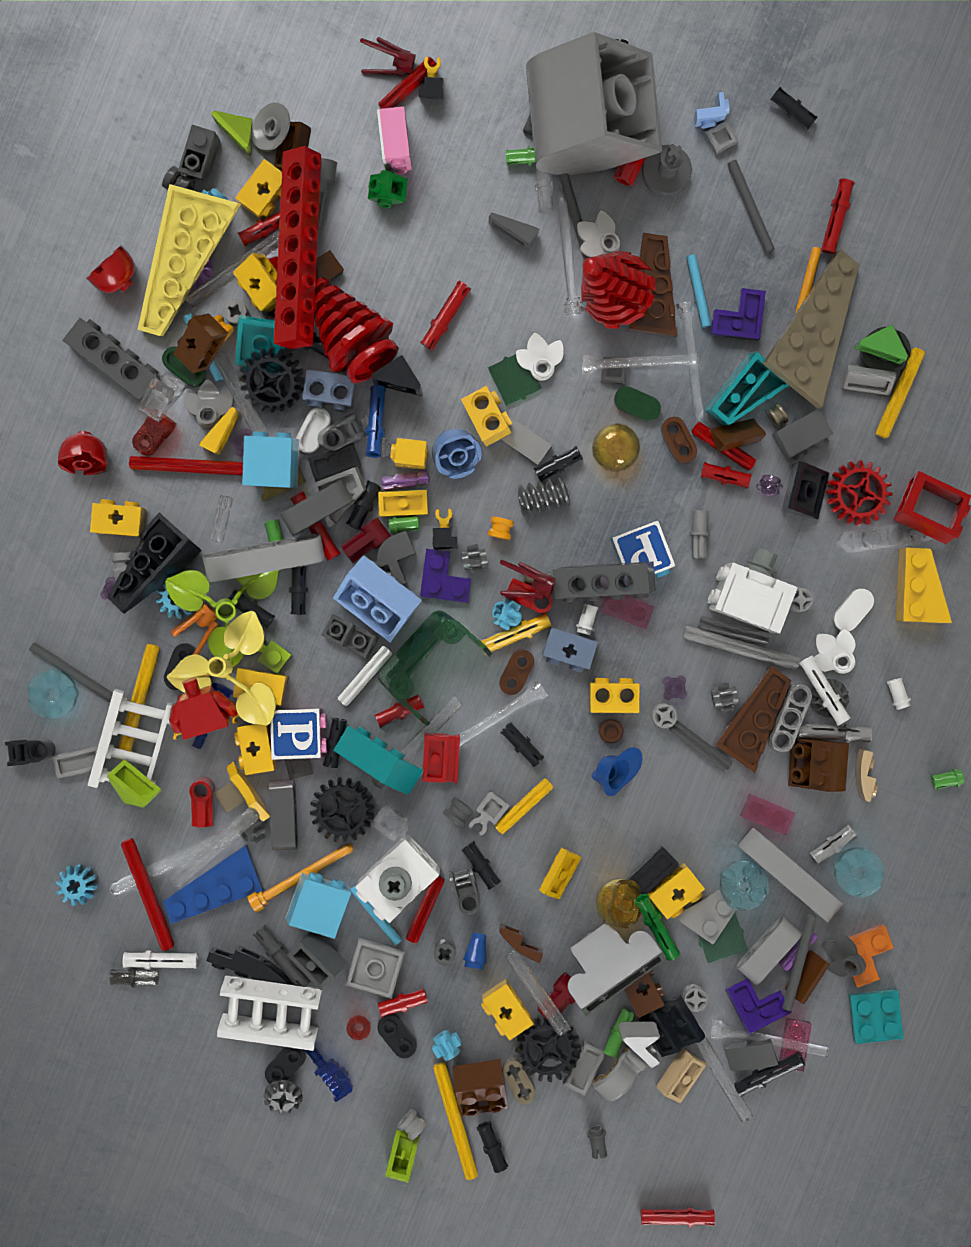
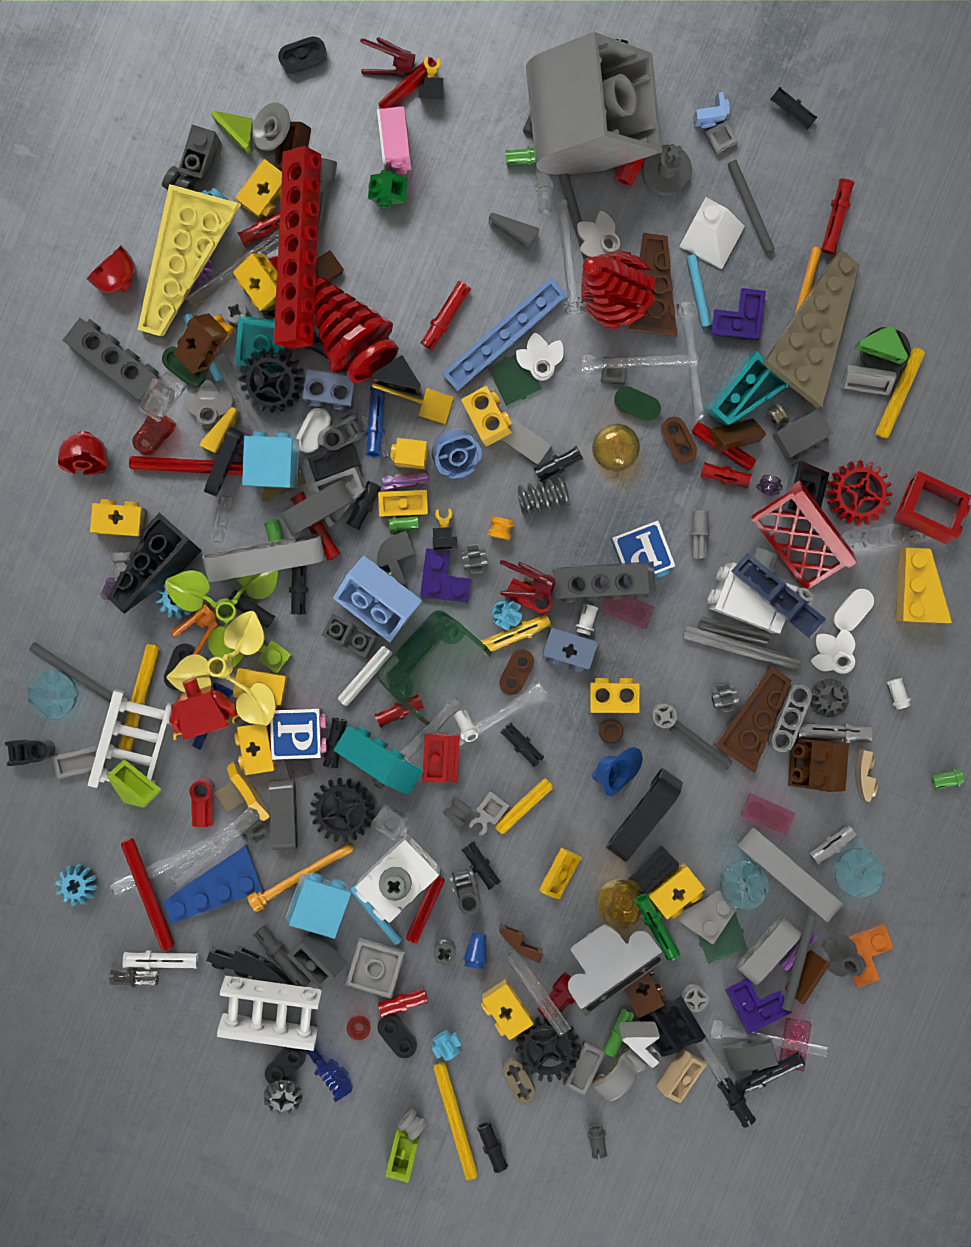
(223, 461): none -> black beam
(301, 51): none -> black plate
(369, 537): dark red piece -> none
(434, 404): none -> yellow piece
(468, 730): none -> white pin
(480, 1087): reddish brown slope -> none
(504, 334): none -> medium blue plate
(646, 815): none -> black beam
(670, 682): clear purple plate -> none
(678, 1217): red pin -> none
(712, 233): none -> white slope
(736, 1102): none -> black pin
(778, 595): none -> dark blue slope
(820, 522): none -> fence
(839, 716): white pin -> none
(875, 1016): teal plate -> none

